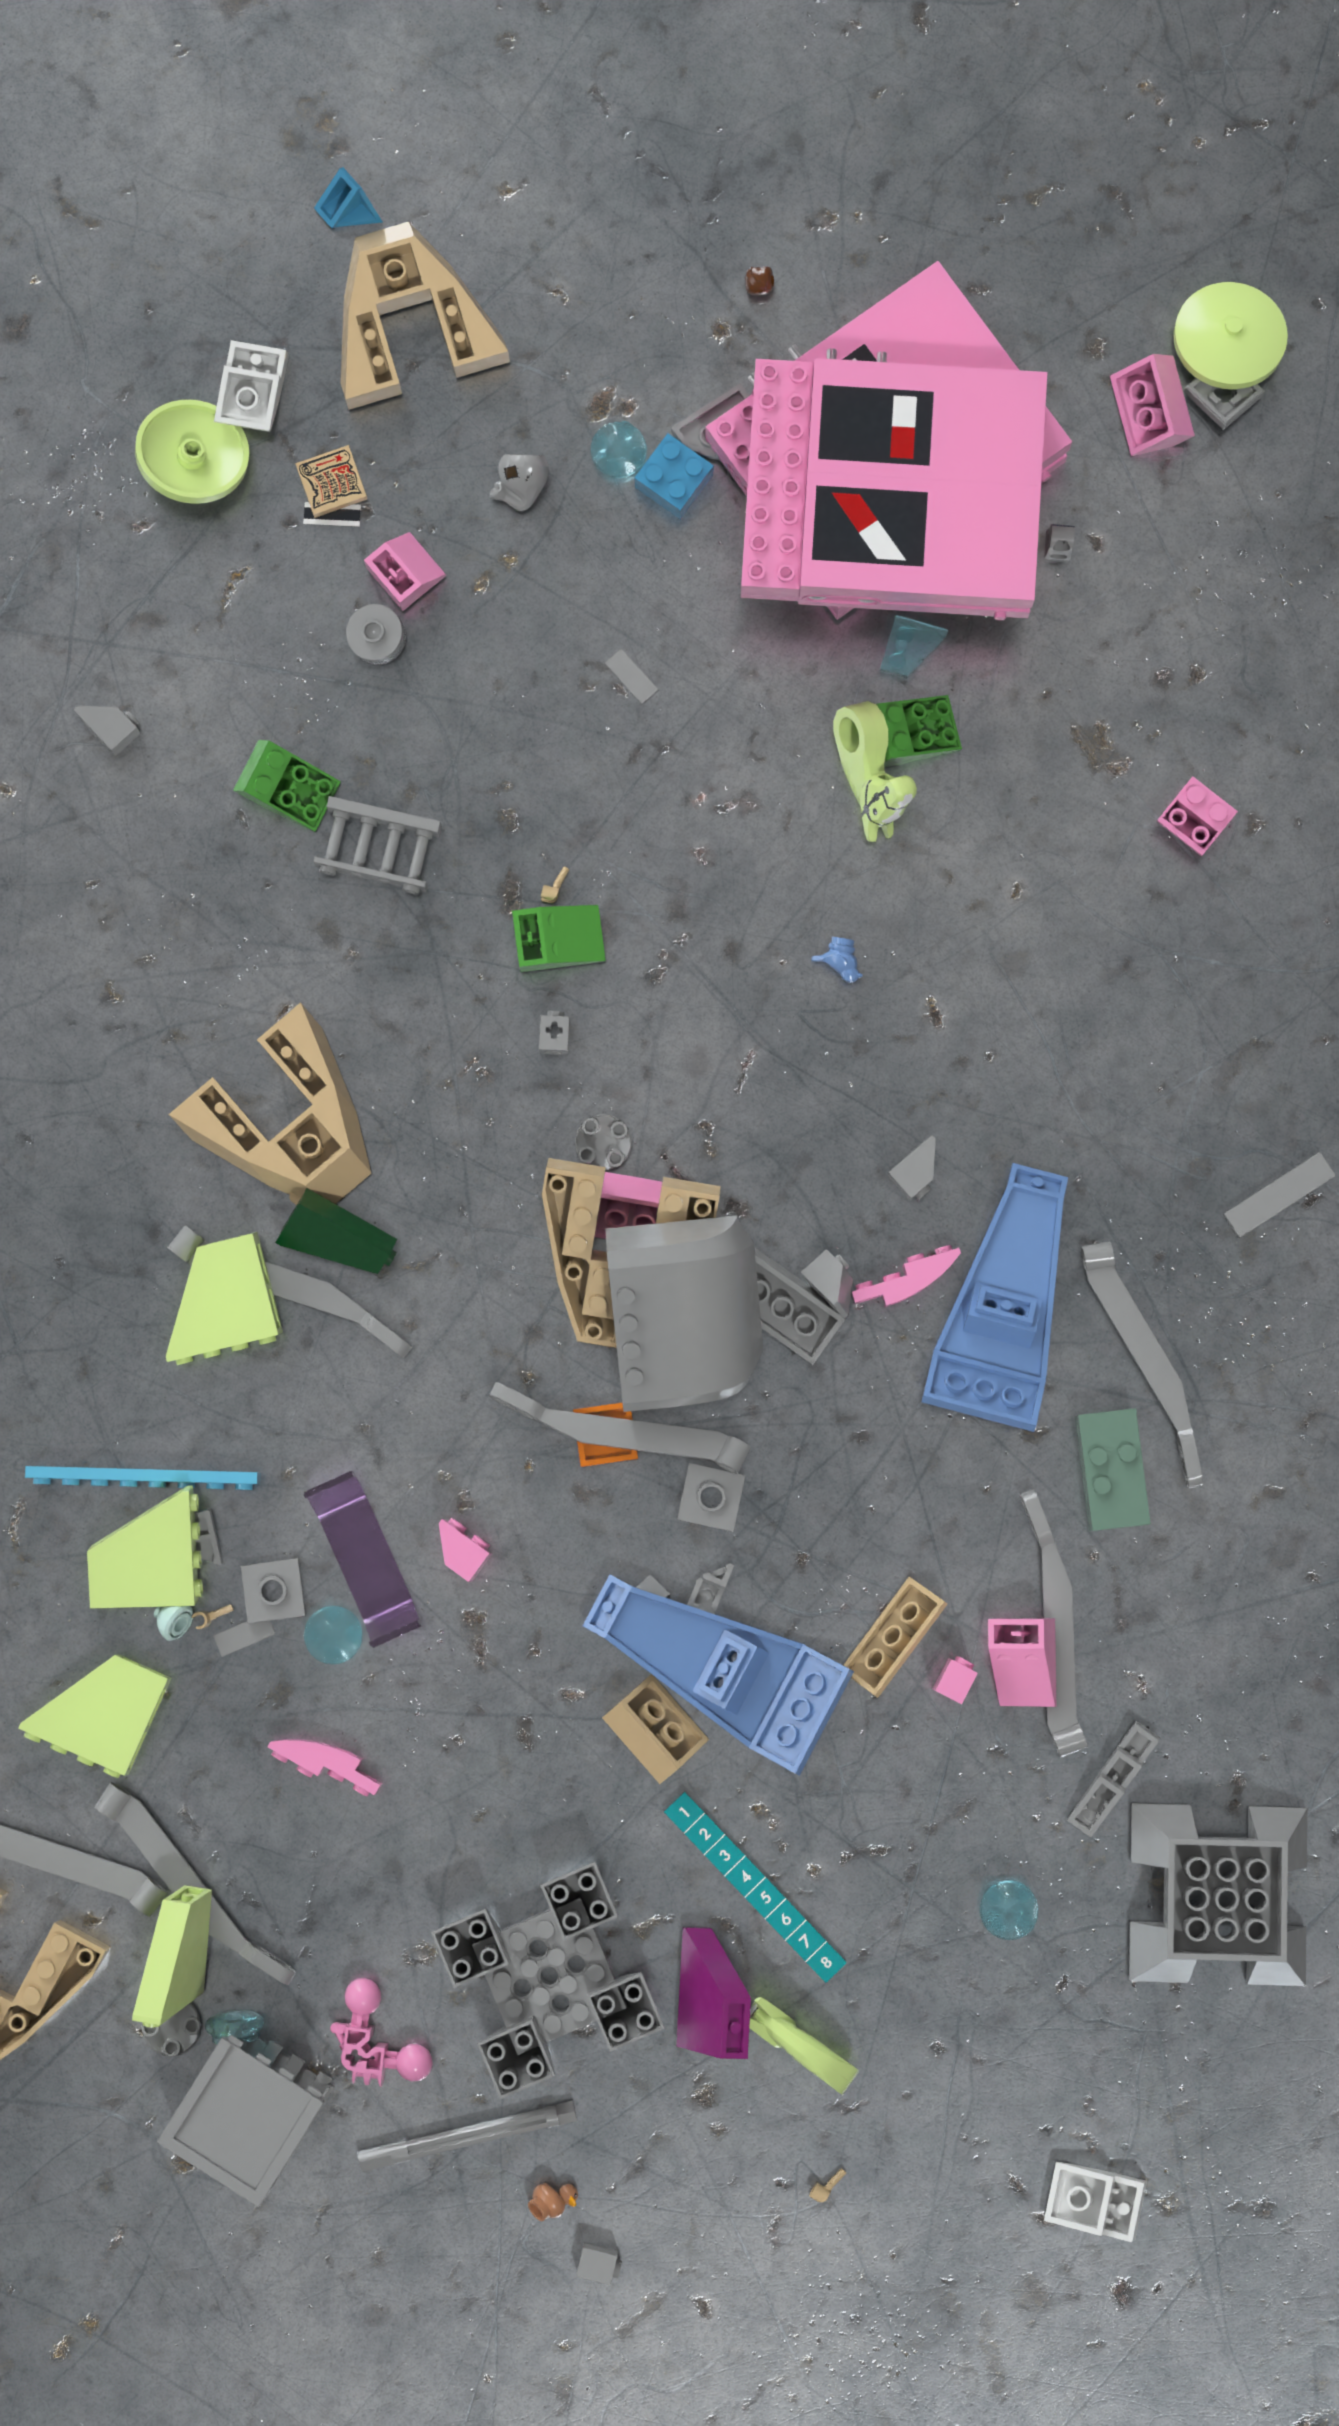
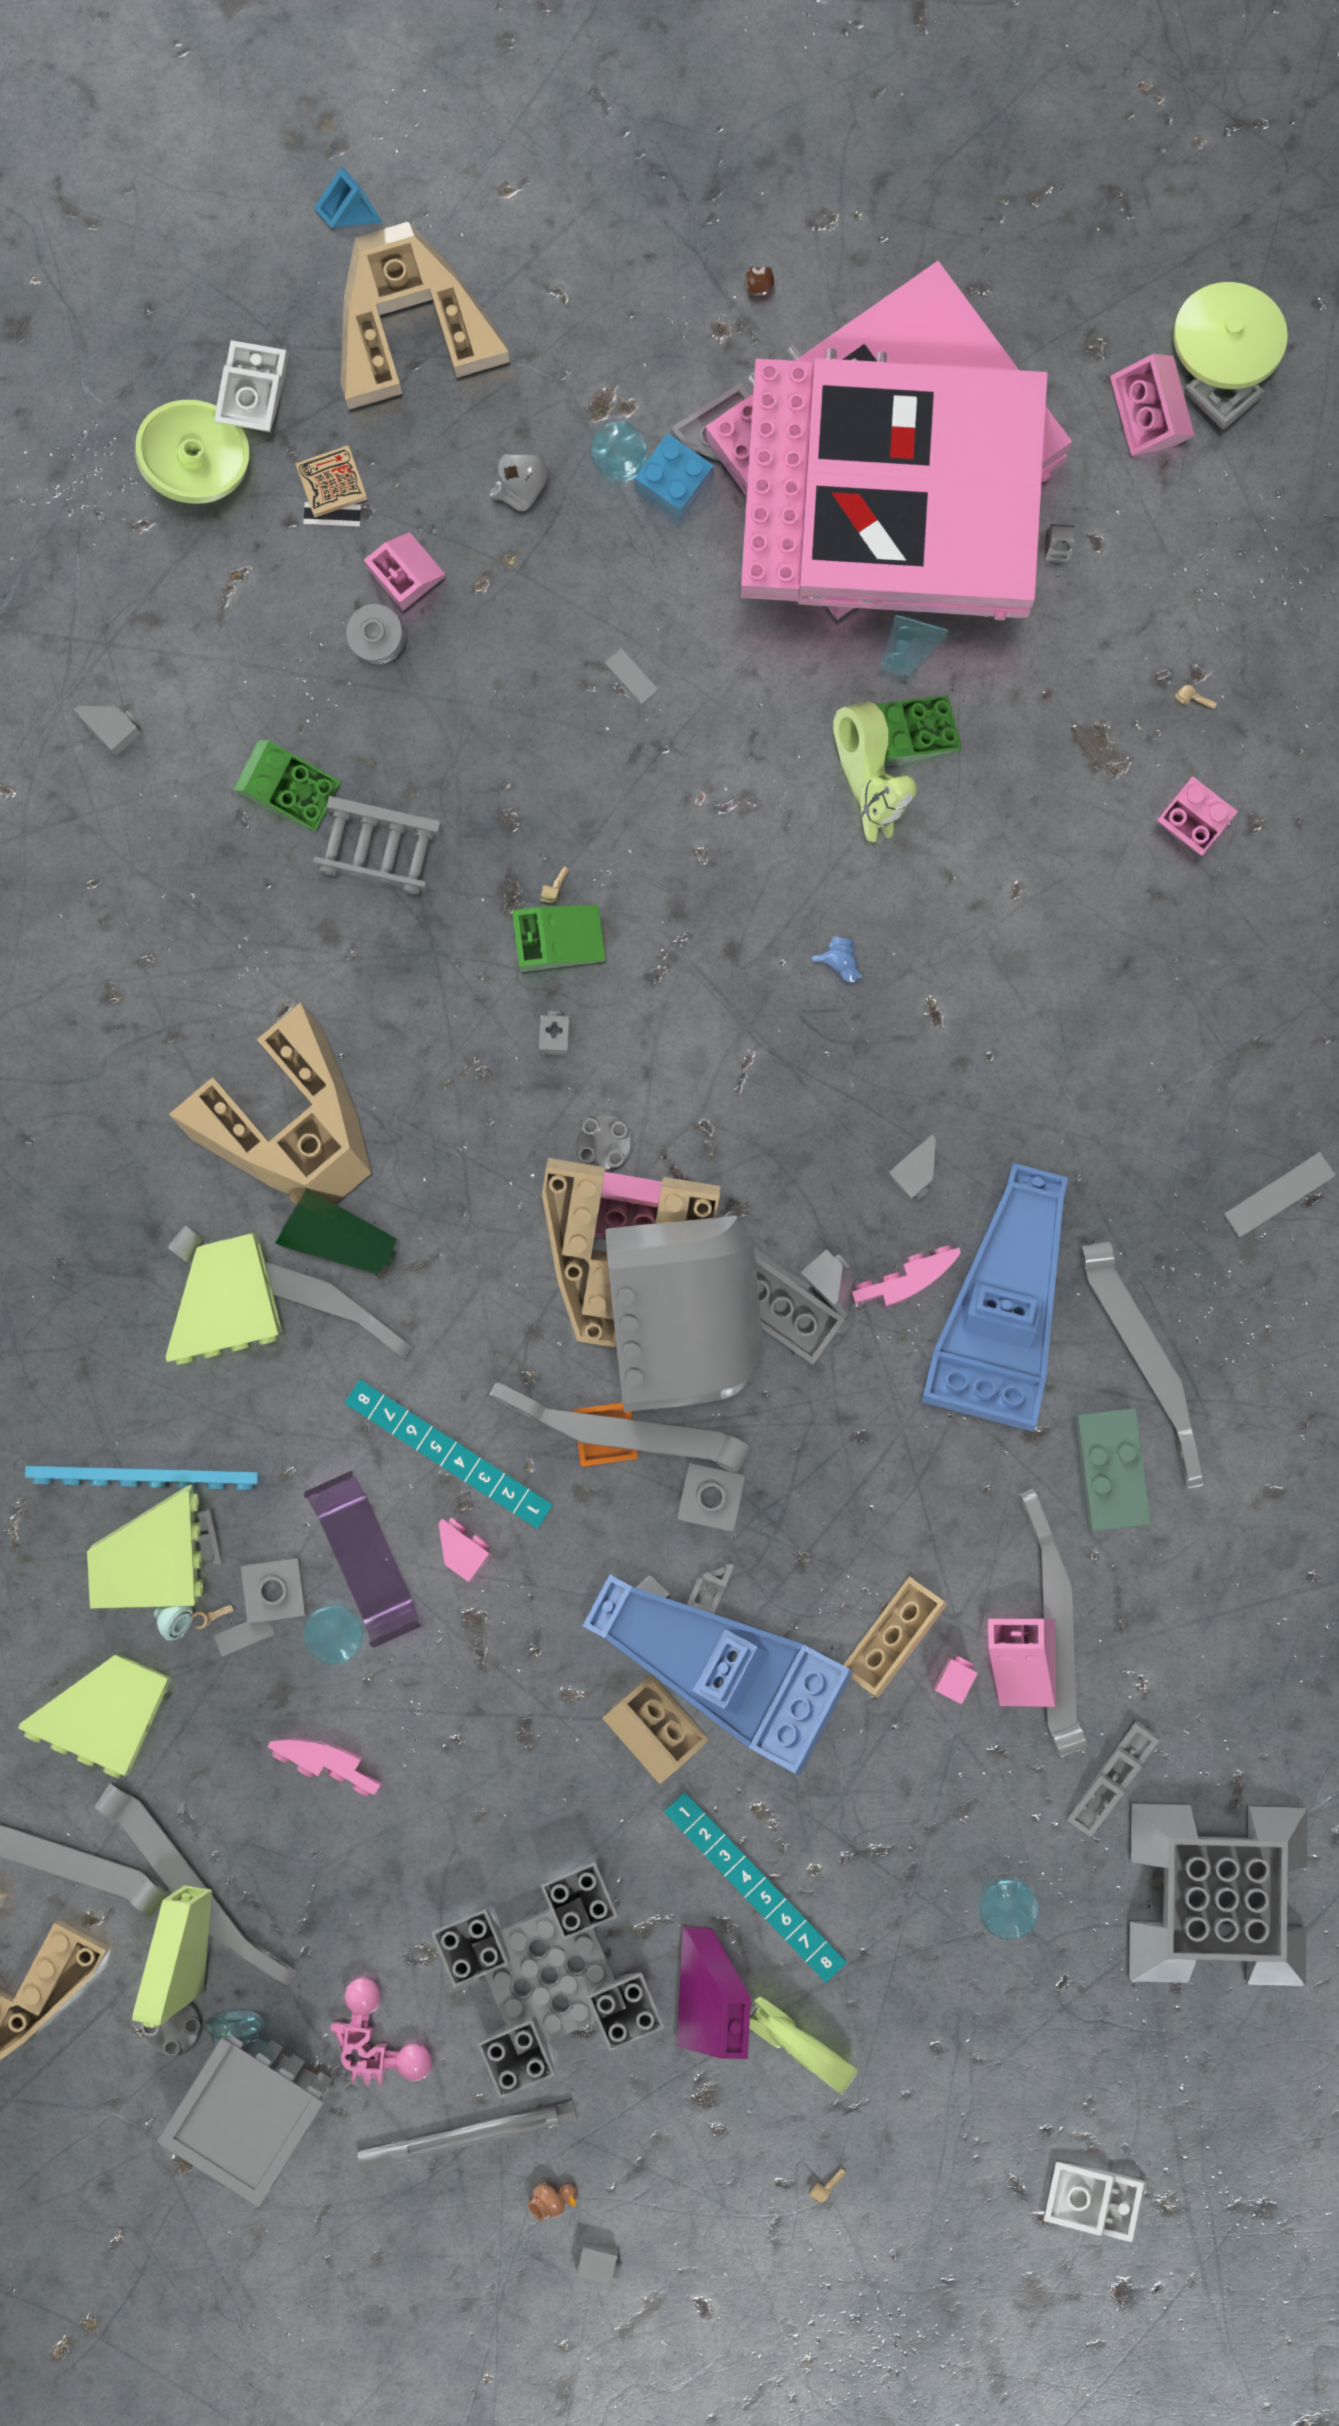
(448, 1454): none -> teal tile
(1187, 693): none -> tan hand

